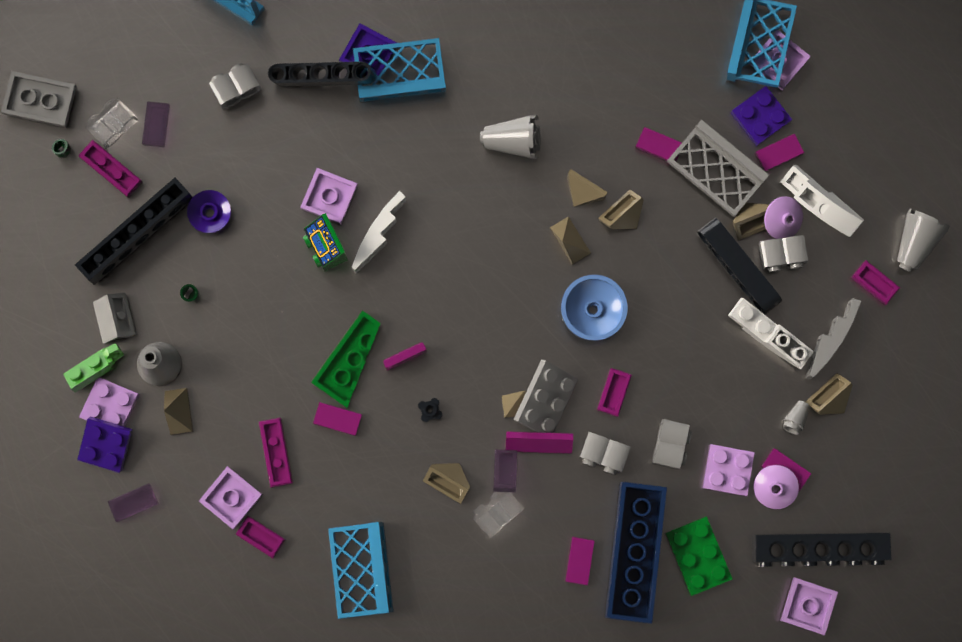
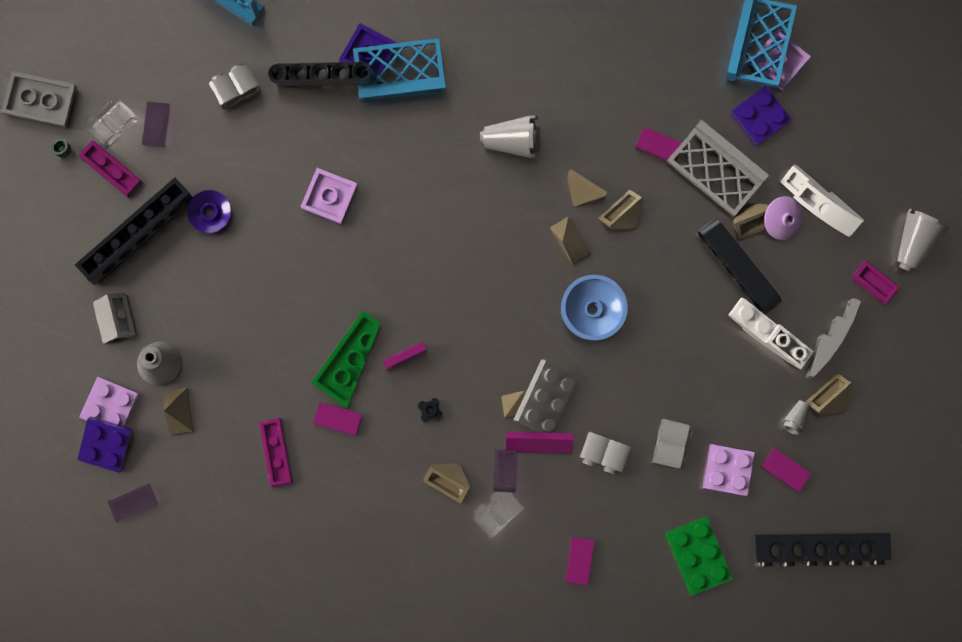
(93, 367): bright green hinge -> none
(193, 295): dark green hinge -> none
(230, 497): lavender plate -> none
(260, 537): magenta tile -> none
(325, 243): slope -> none
(374, 239): white slope -> none
(379, 565): dark azure fence -> none
(614, 392): magenta tile -> none
(636, 552): dark blue brick -> none
(779, 152): magenta tile -> none
(779, 476): lavender dish -> none
(783, 252): light grey brick -> none
(809, 606): lavender plate -> none

